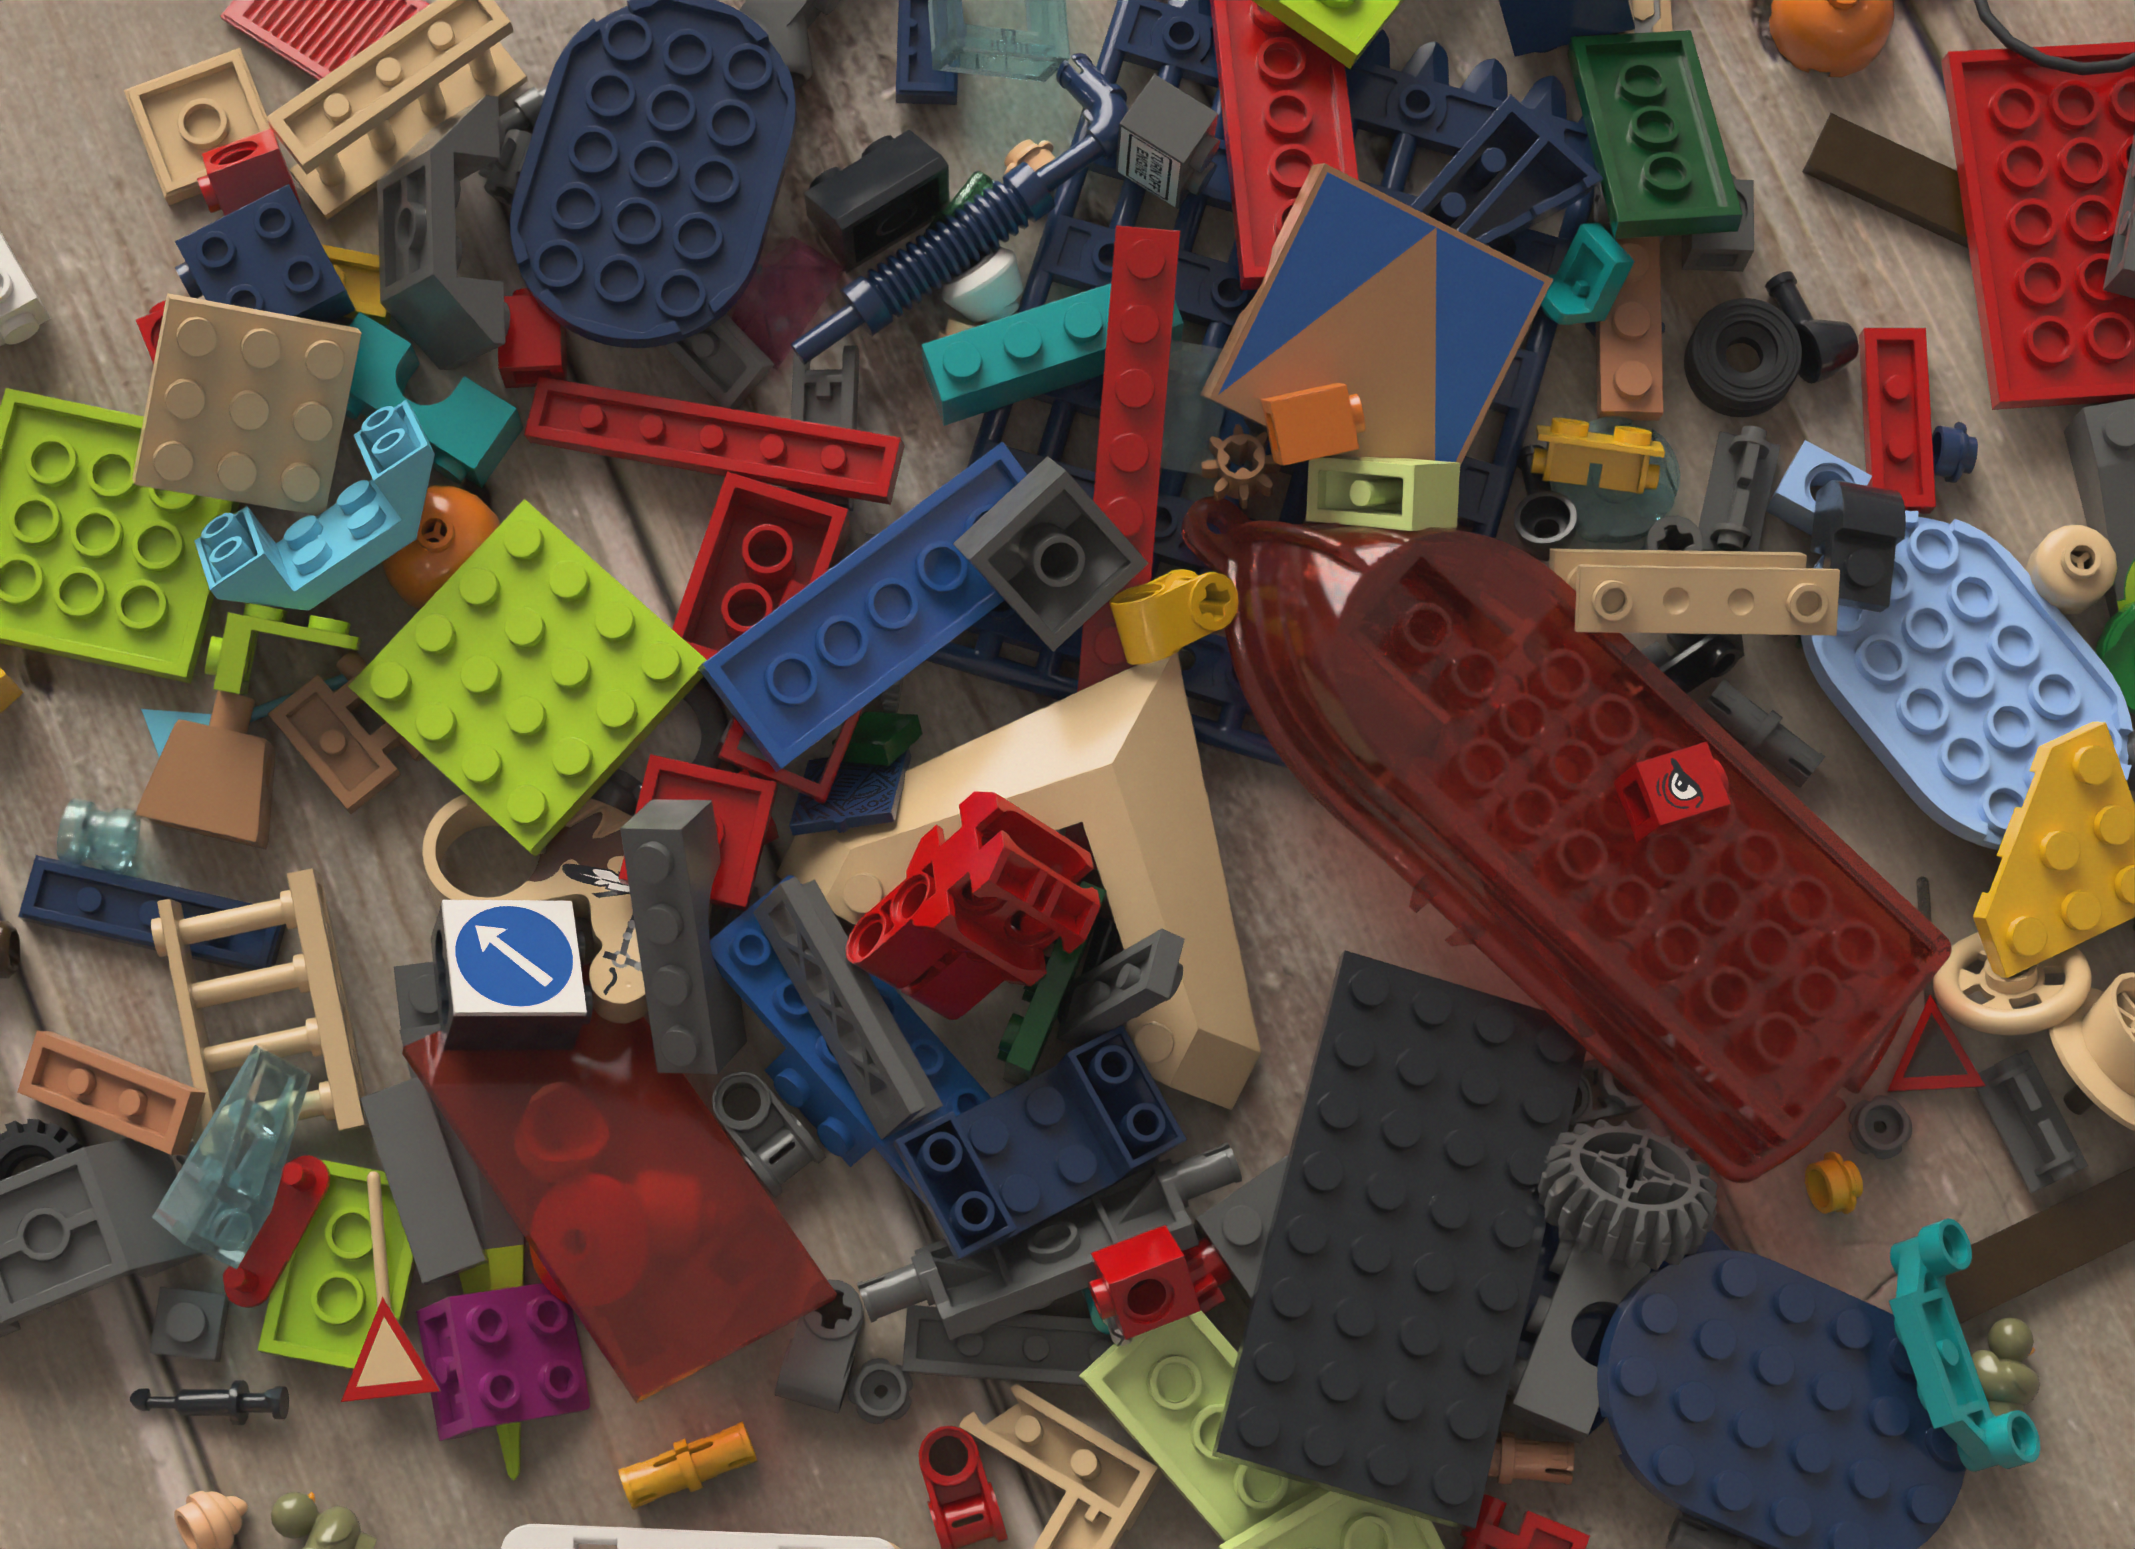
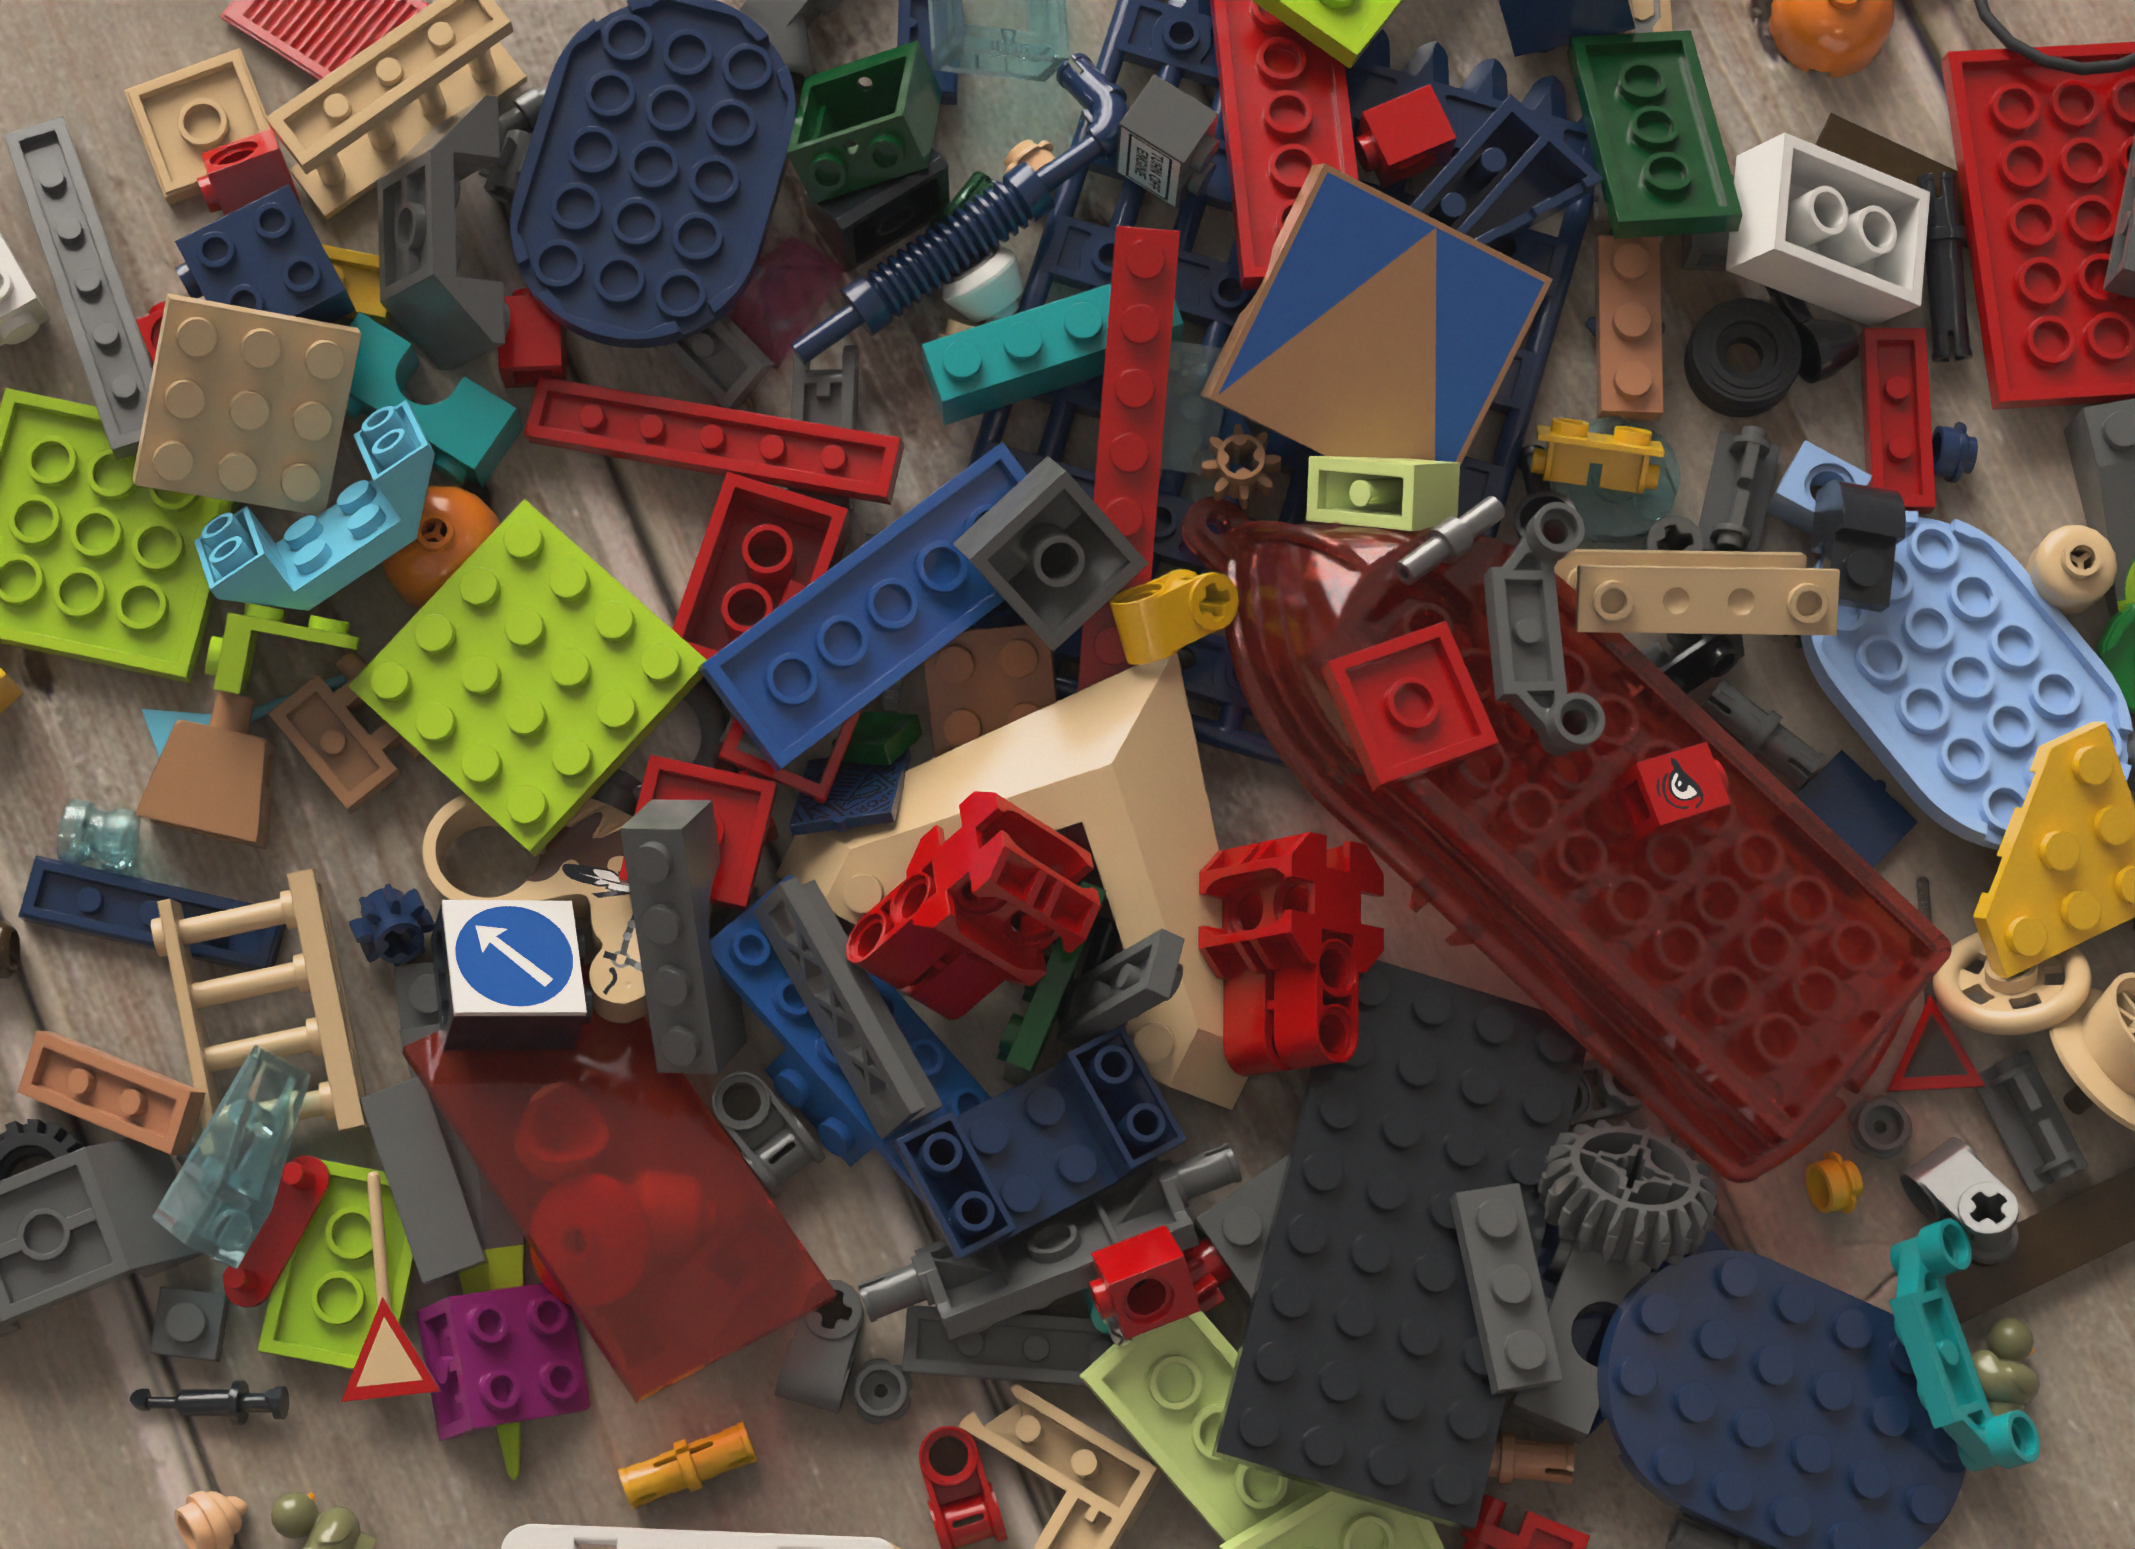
(85, 278): none -> plate
(392, 925): none -> dark blue gear
(888, 121): none -> dark green window
(987, 682): none -> dark orange plate
(1290, 949): none -> red connector
(1313, 423): orange brick -> none
(1404, 137): none -> red brick
(1409, 705): none -> red plate
(1449, 540): none -> flat silver bar
(1505, 1288): none -> dark grey plate
(1528, 634): none -> dark grey plate
(1587, 278): teal bracket -> none
(1829, 230): none -> white brick
(1857, 808): none -> dark blue piece
(1945, 269): none -> black pin
(1959, 1187): none -> dark grey piece

